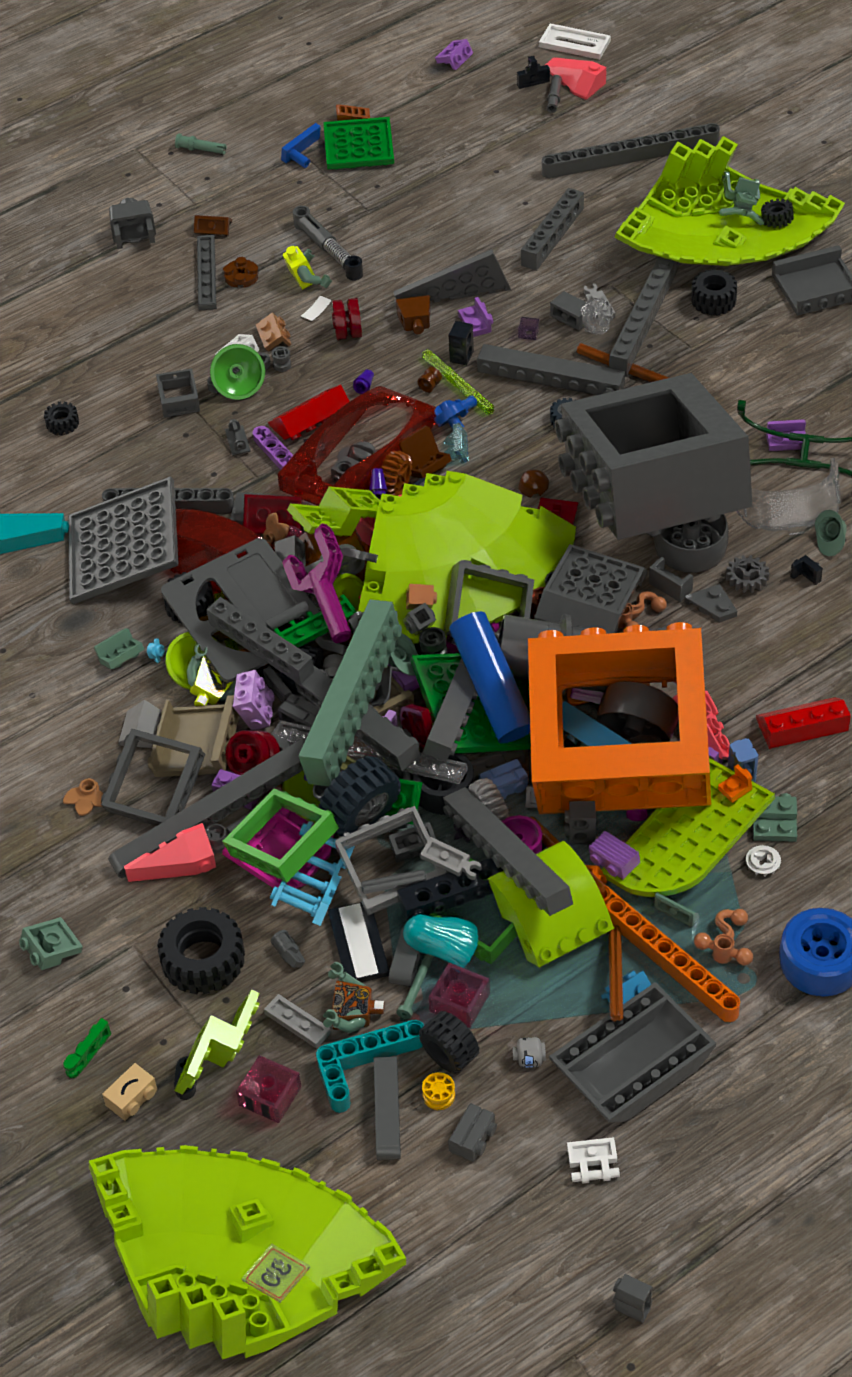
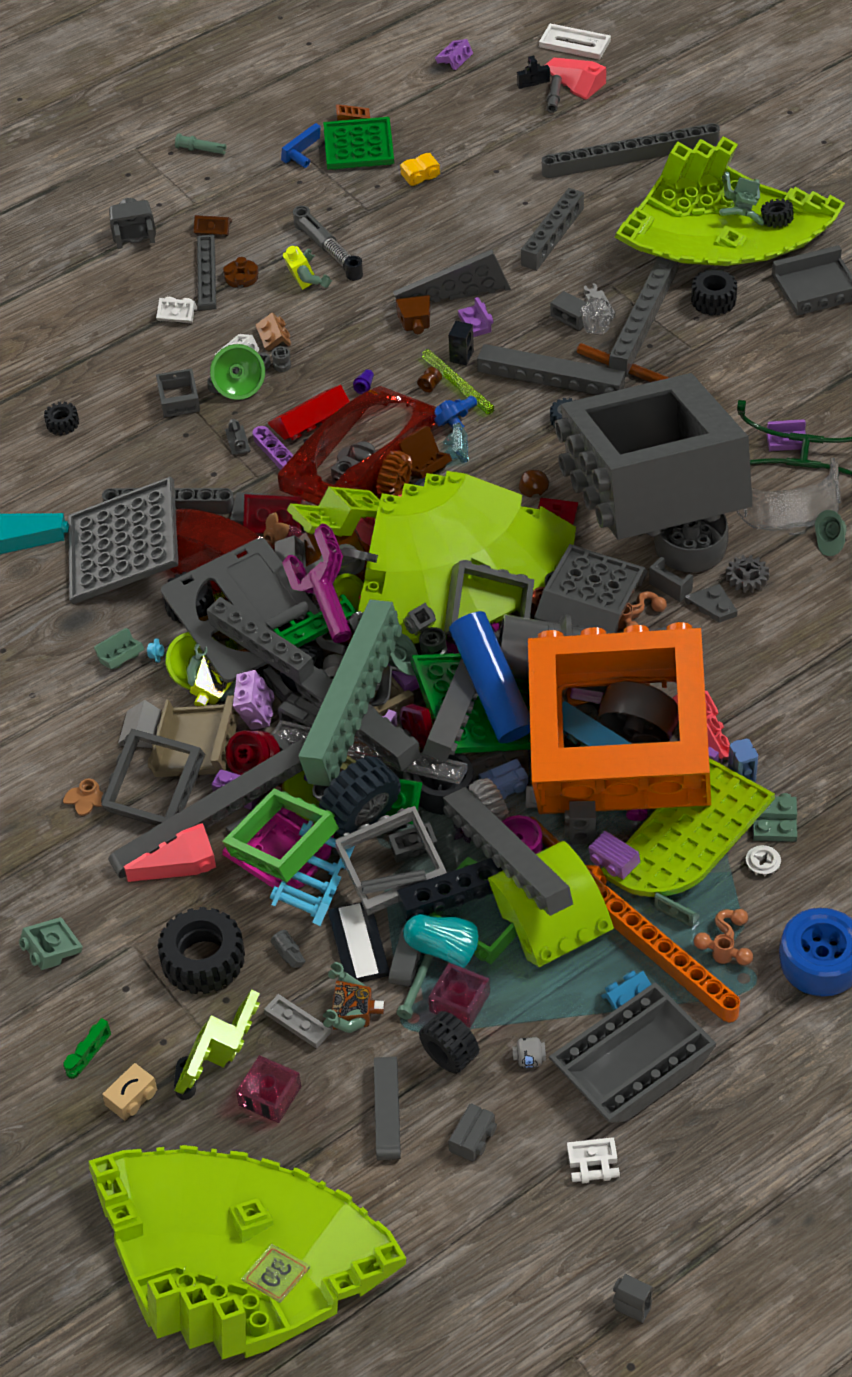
(176, 310): none -> white bracket
(216, 834): dark grey wheel -> none
(317, 308): white sticker -> none
(346, 319): dark red wheel -> none
(362, 1055): teal beam -> none
(377, 482): dark purple cone -> none
(419, 594): nougat brick -> none
(420, 169): none -> yellow brick
(437, 1091): yellow wheel -> none
(449, 858): light grey plate -> none
(528, 324): clear purple piece -> none
(615, 974): dark orange axle -> none
(737, 784): orange bracket -> none
(804, 722): red slope -> none
(808, 568): black bracket -> none

